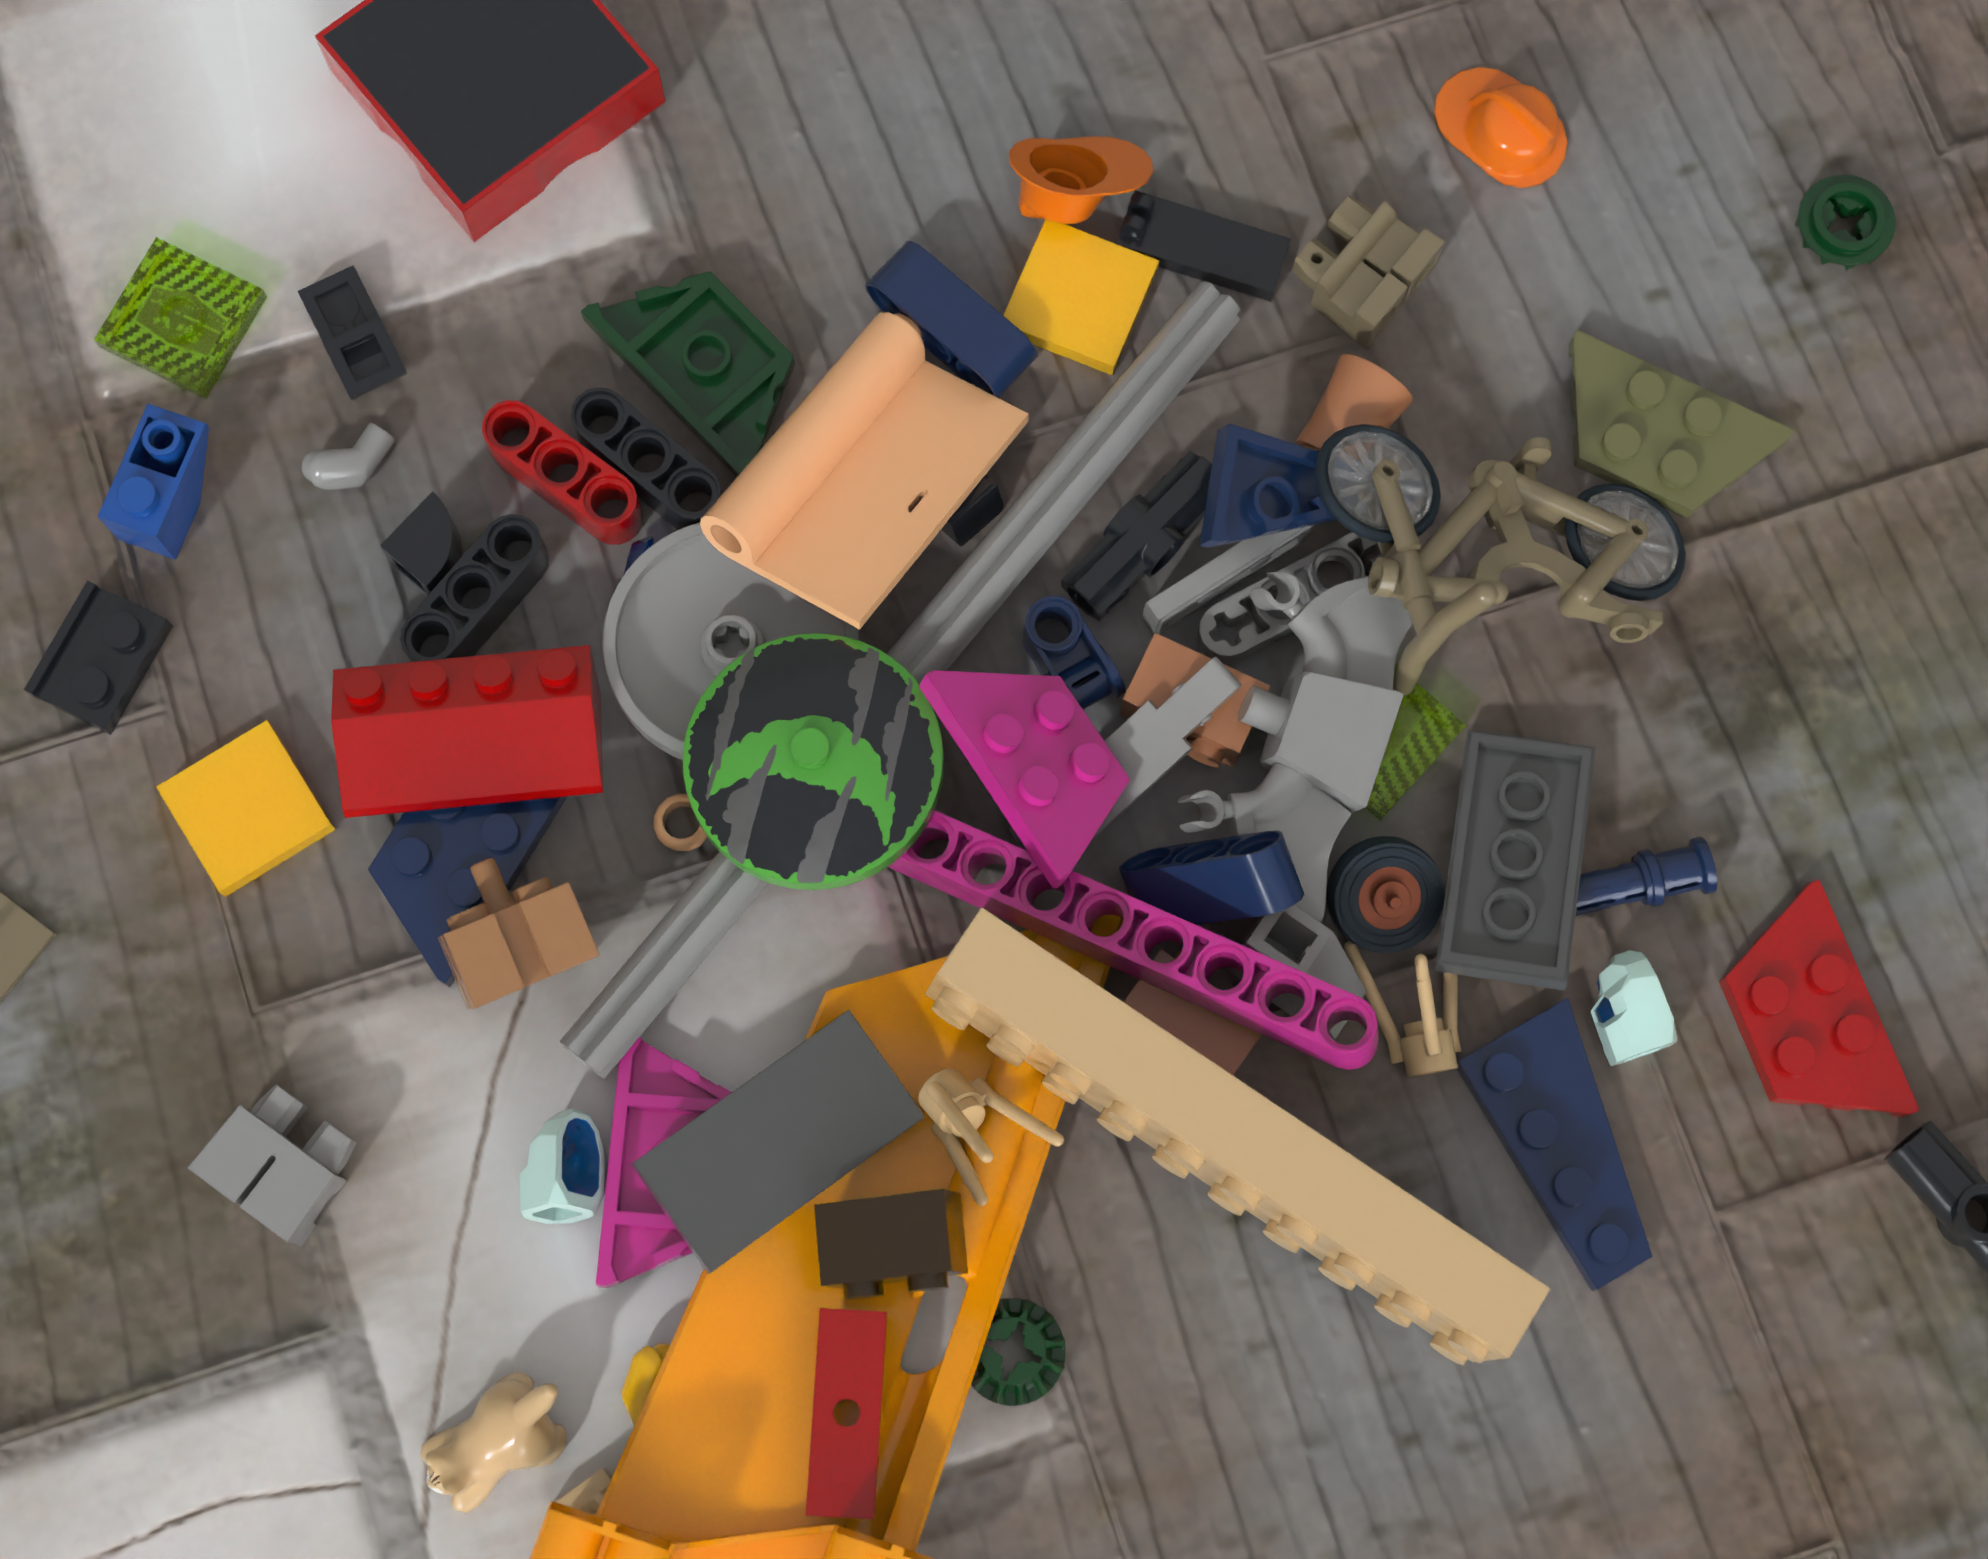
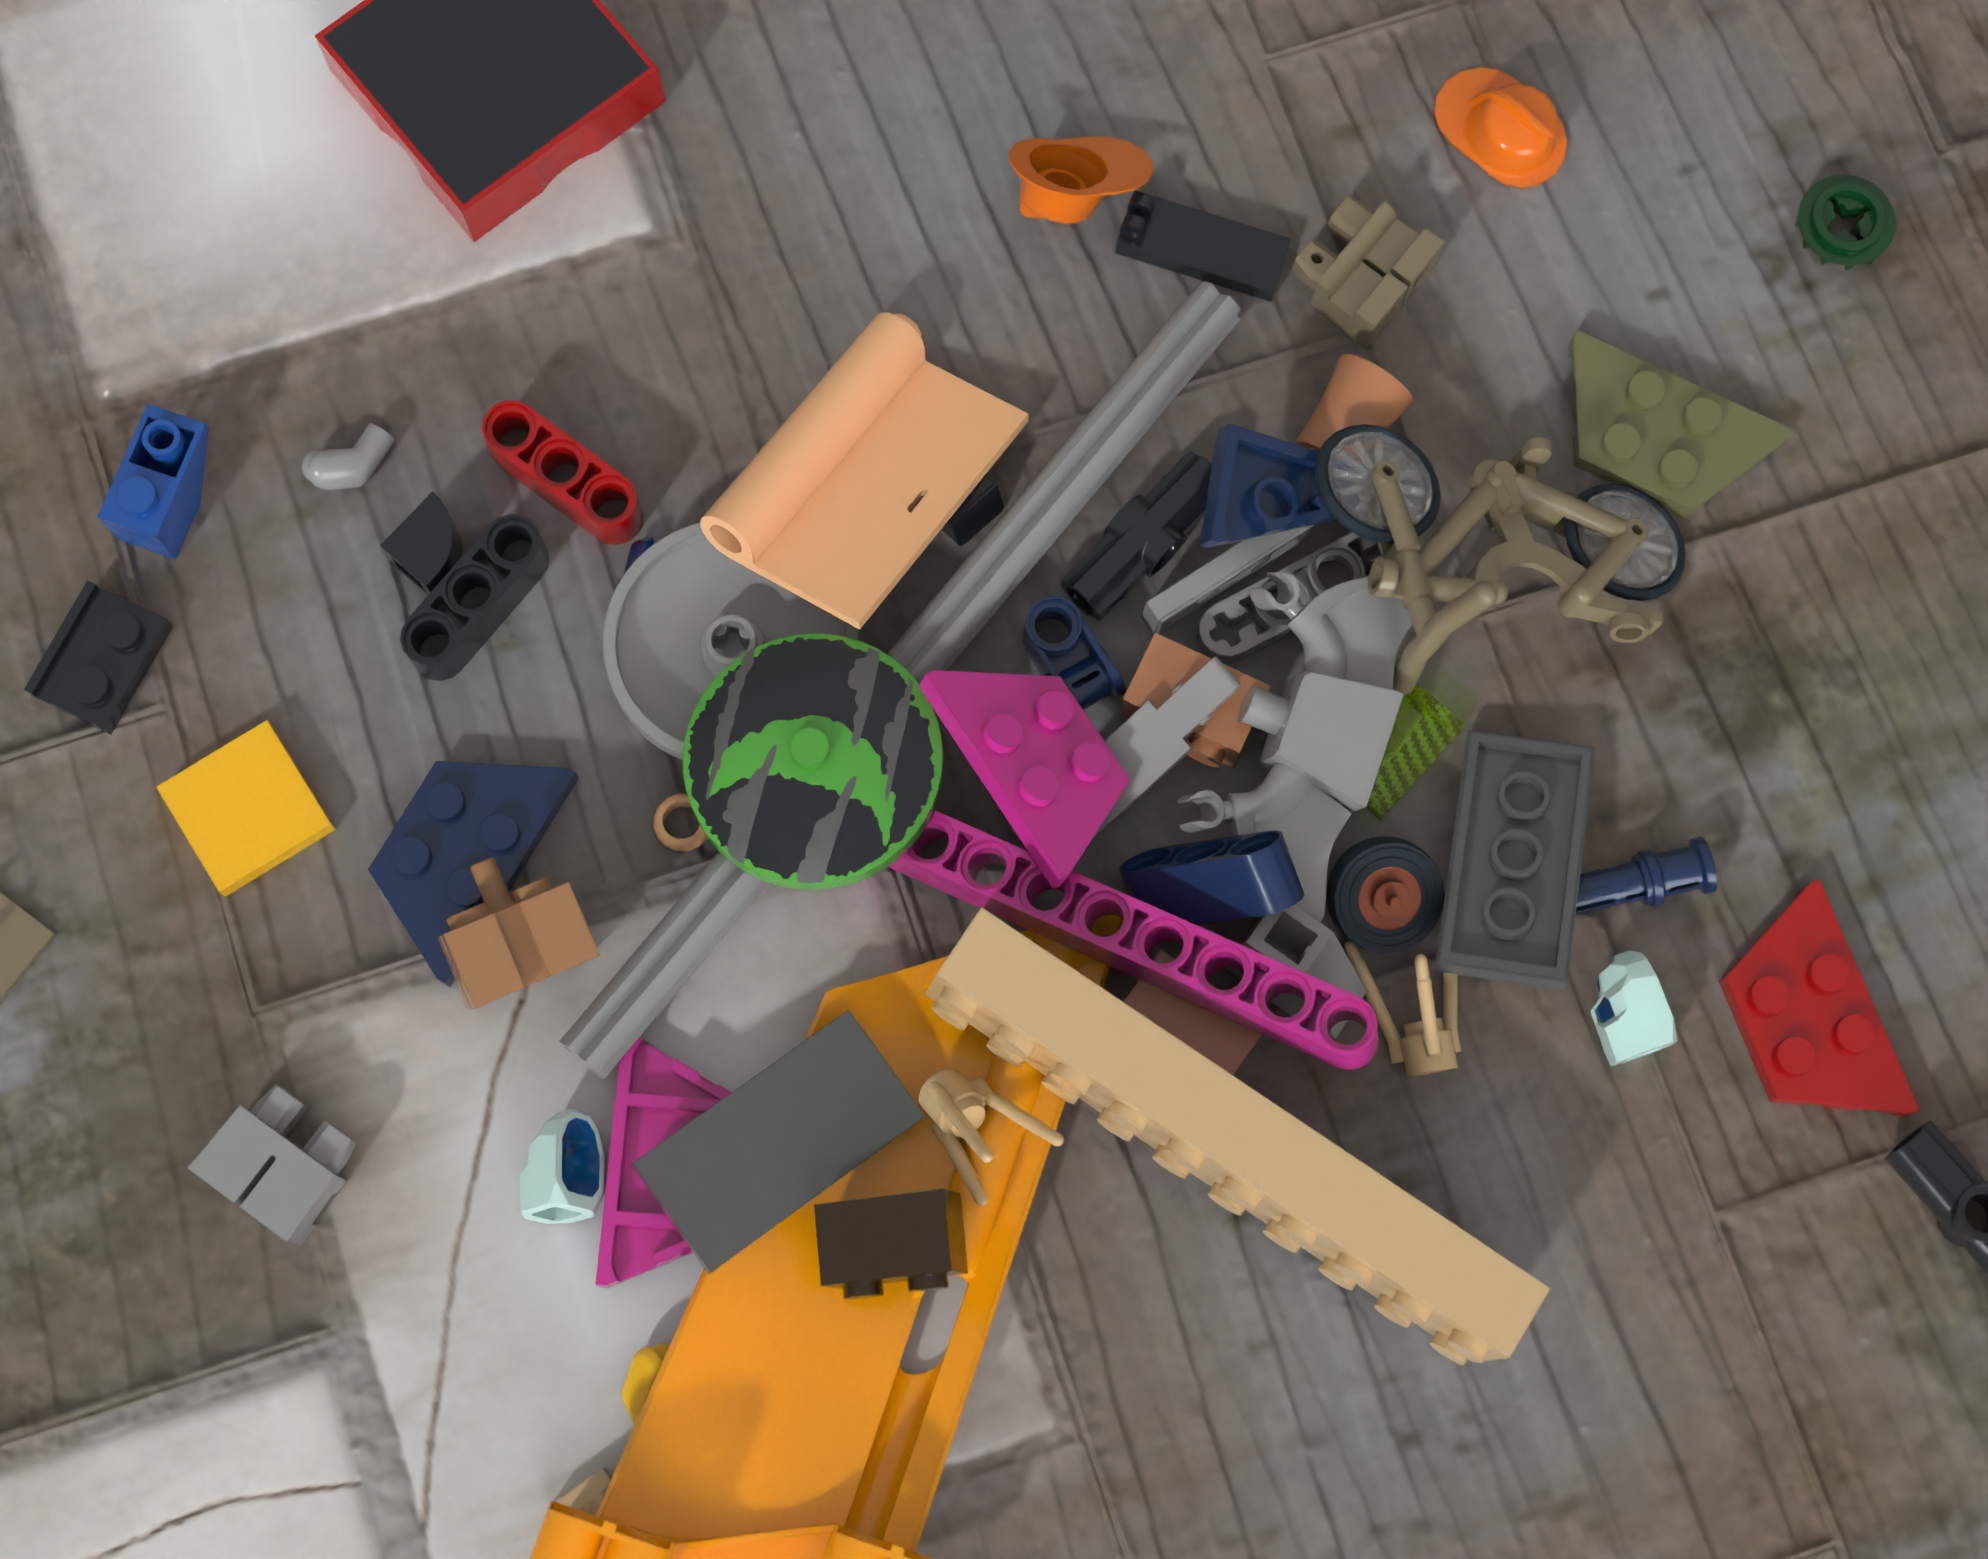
(180, 318): clear neon green tile -> none
(352, 332): black slope -> none
(467, 731): red slope -> none
(503, 1435): tan animal -> none
(638, 436): black beam -> none
(702, 361): dark green wing -> none
(842, 1457): red tile -> none
(952, 319): dark blue beam -> none
(1030, 1379): dark green gear -> none
(1080, 295): yellow tile -> none
(1557, 1133): dark blue wing -> none

